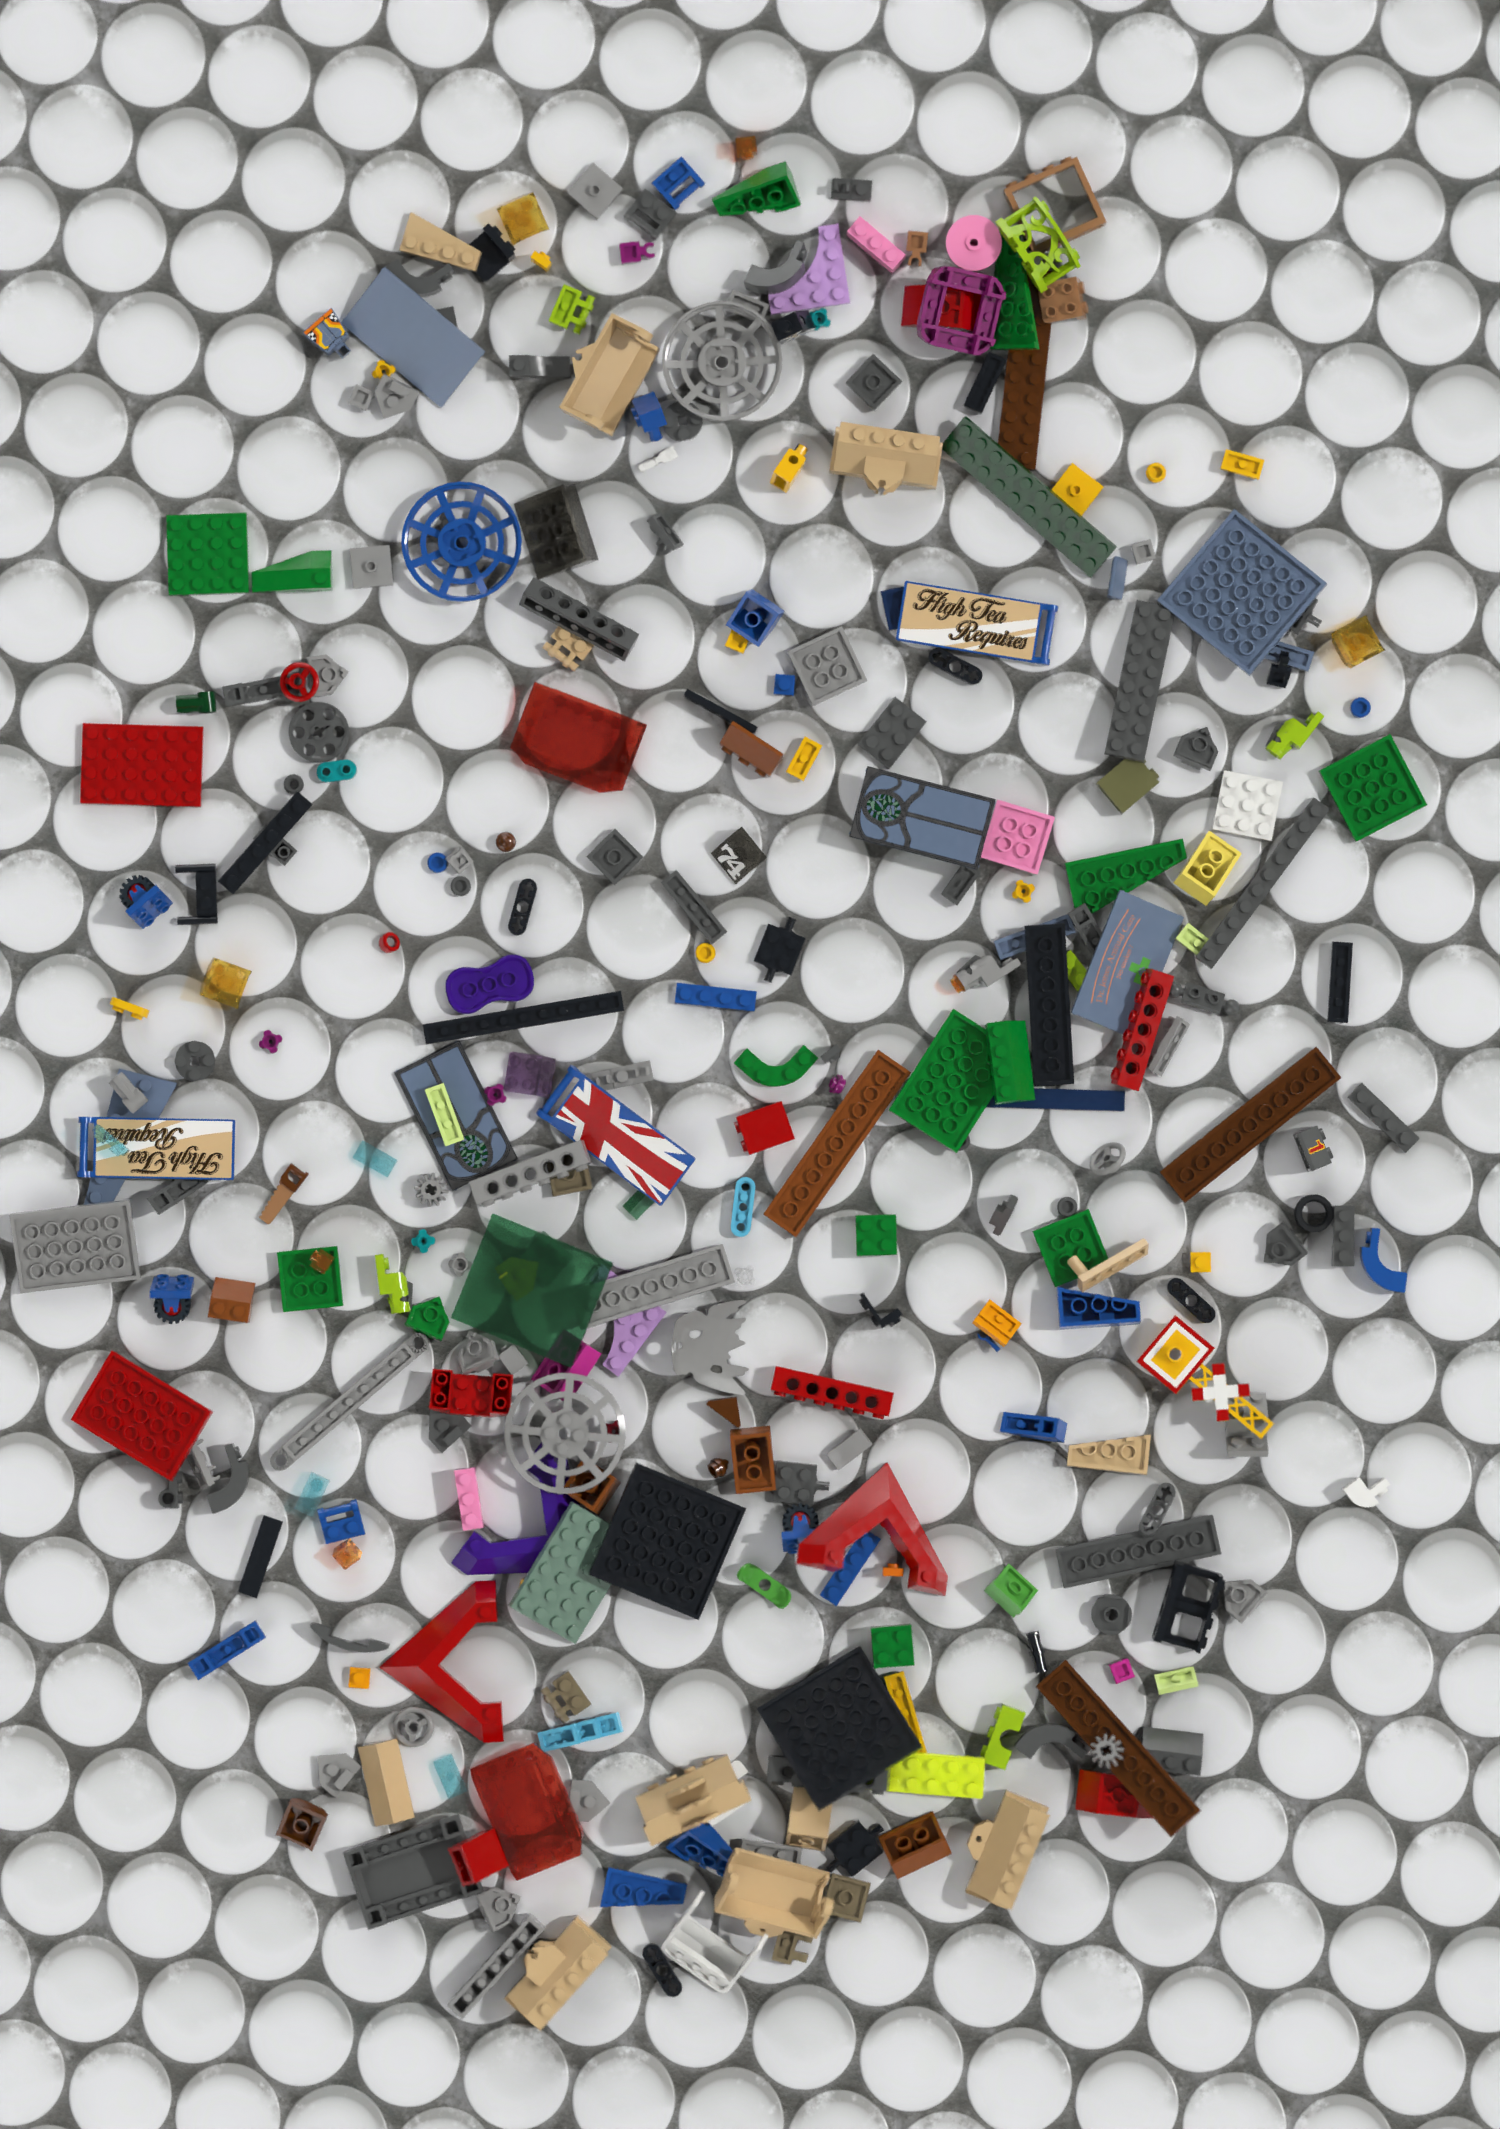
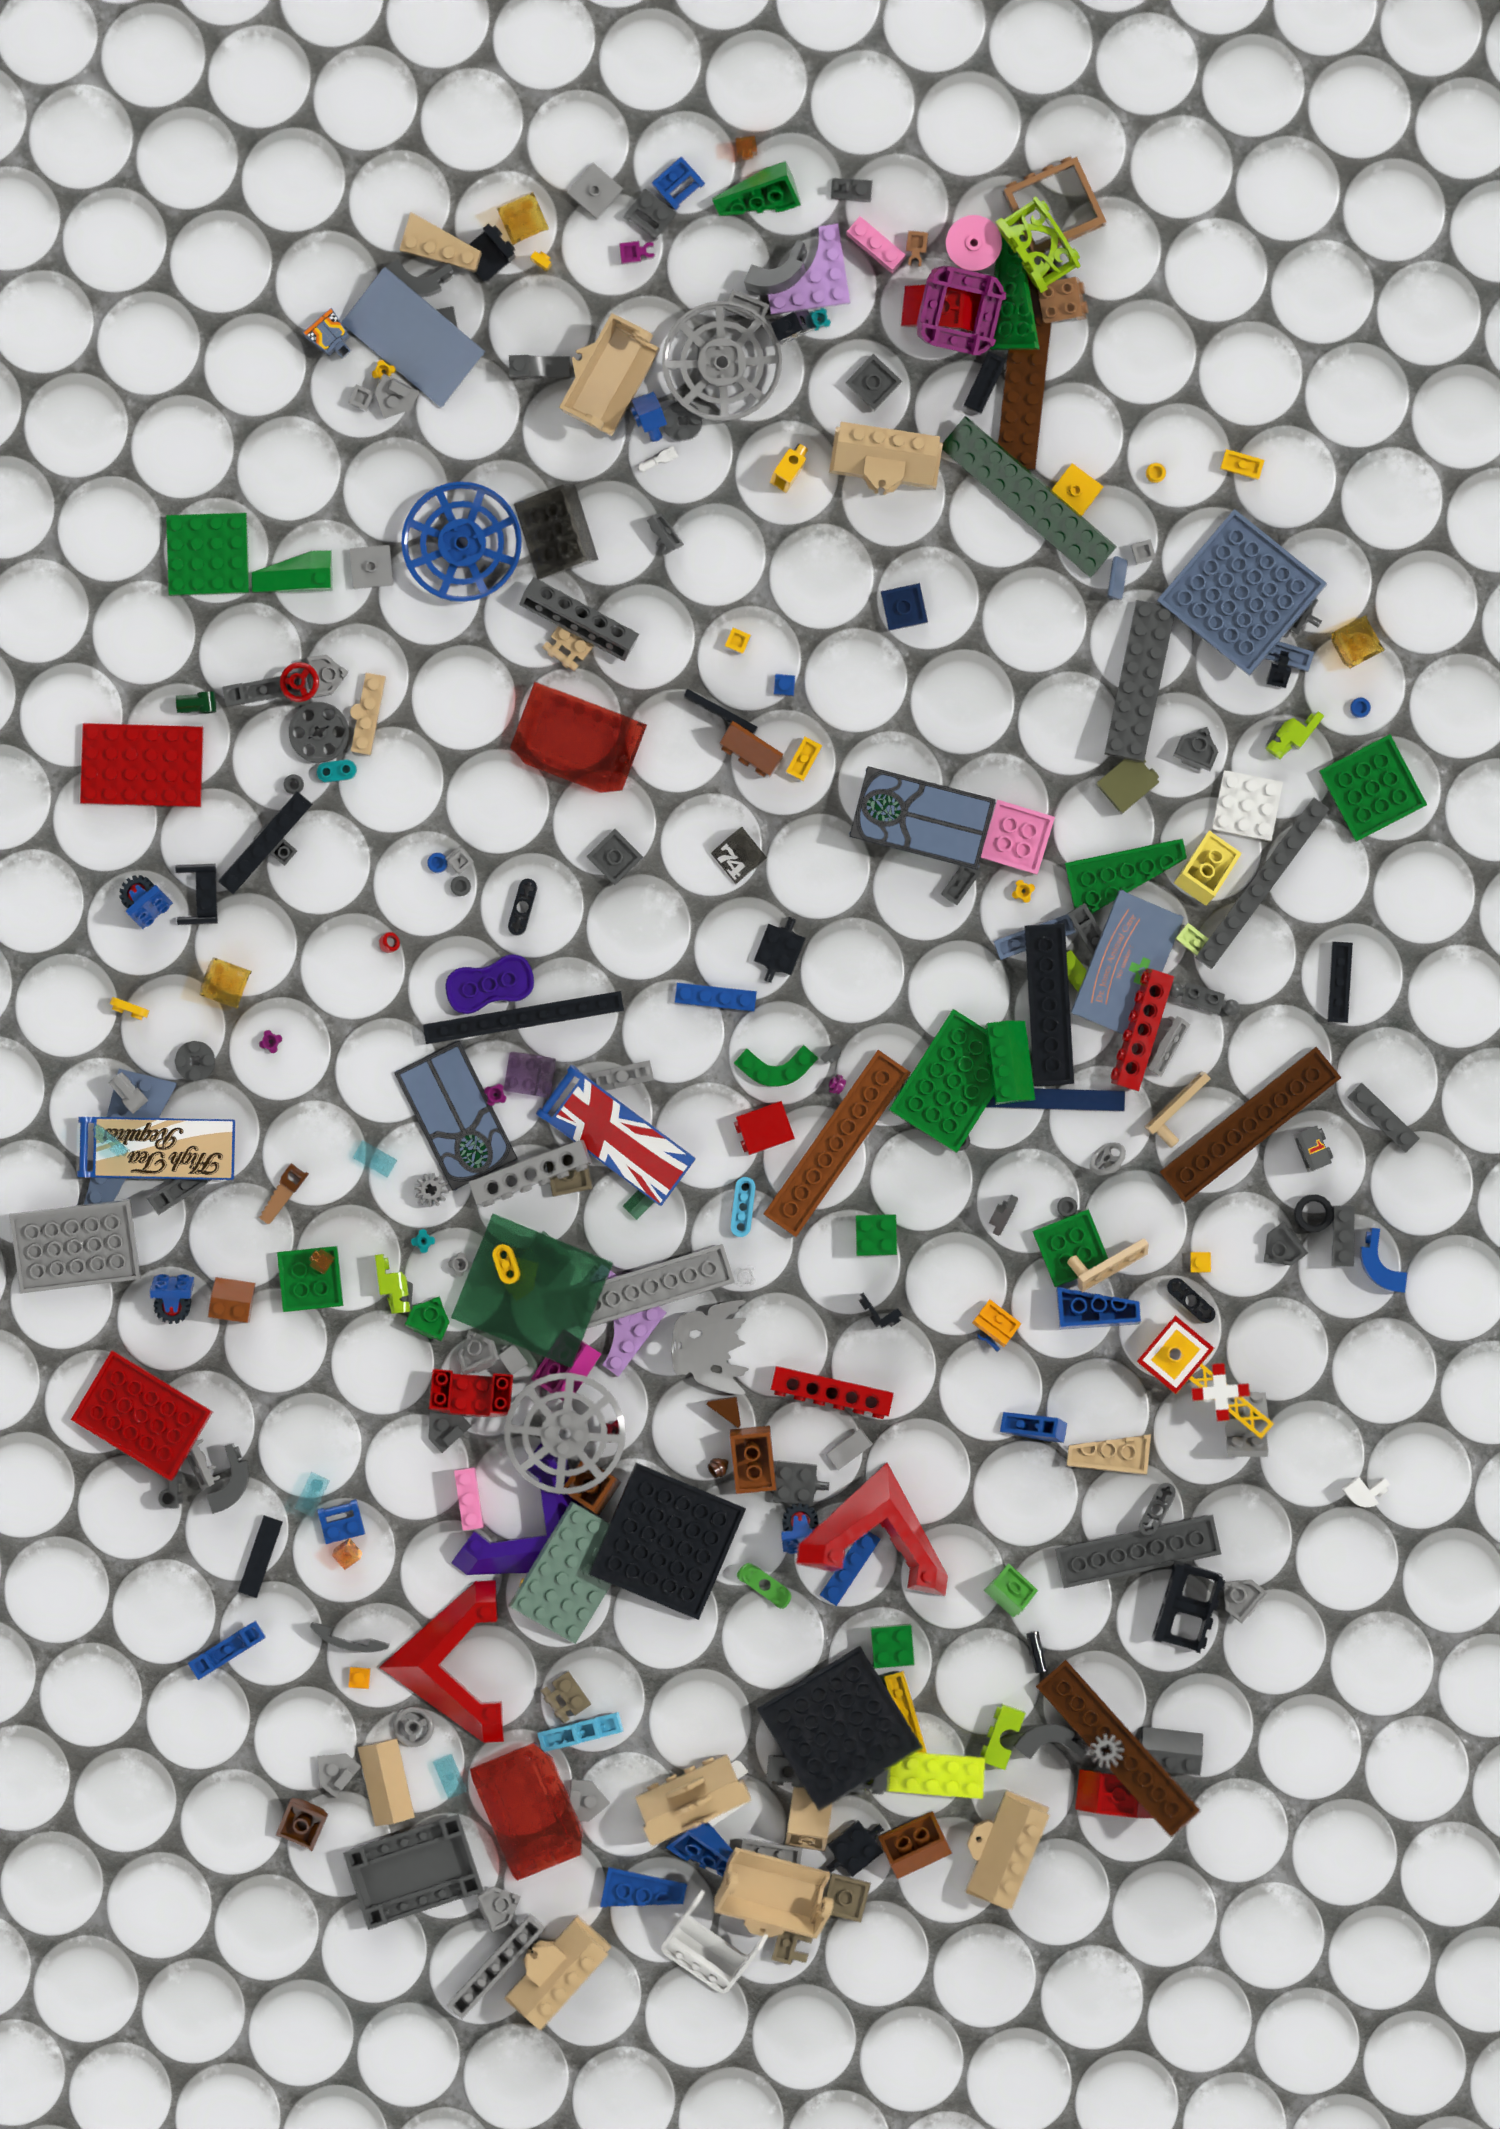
(349, 1401): light grey plate -> none
(367, 713): none -> tan hinge
(444, 1114): yellowish green plate -> none
(478, 1857): red brick -> none
(505, 842): reddish brown plate -> none
(506, 1264): none -> yellow plate
(565, 307): lime plate -> none
(674, 1980): black beam -> none
(694, 907): dark grey plate -> none
(705, 953): yellow tile -> none
(755, 617): blue slope -> none
(827, 666): light grey plate -> none
(892, 733): dark grey plate -> none
(892, 1570): orange plate -> none
(939, 664): black beam -> none
(974, 622): flag -> none
(981, 969): light grey plate -> none
(1104, 1605): dark grey plate -> none
(1121, 1670): dark pink tile -> none
(1157, 1123): none -> tan piece
(1176, 1680): yellowish green plate -> none

